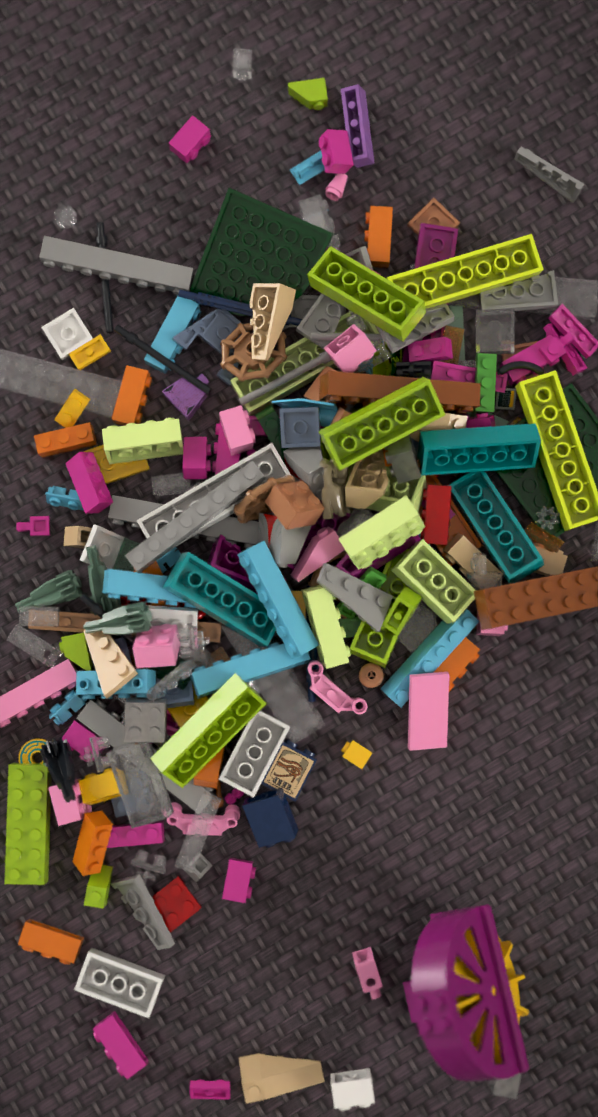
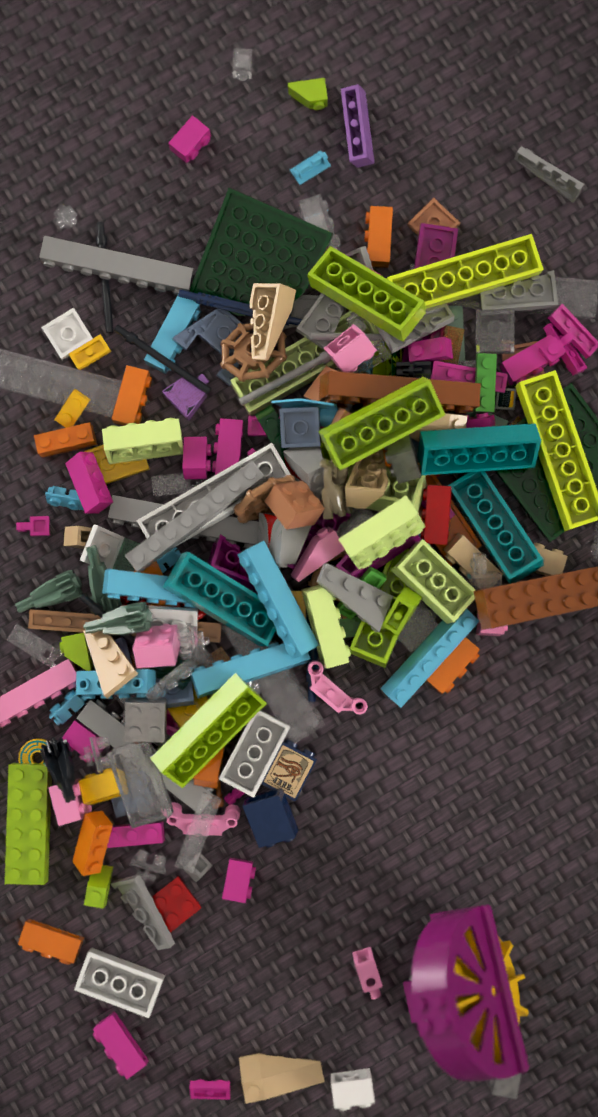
(38, 616): clear plate -> none
(236, 430): bright pink brick -> none
(336, 151): dark pink brick -> none
(336, 187): bright pink cone -> none
(356, 753): yellow brick -> none
(364, 678): nougat head -> none
(428, 710): bright pink tile -> none
(521, 365): black piece -> none
(539, 535): clear orange plate -> none
(545, 512): clear gear -> none

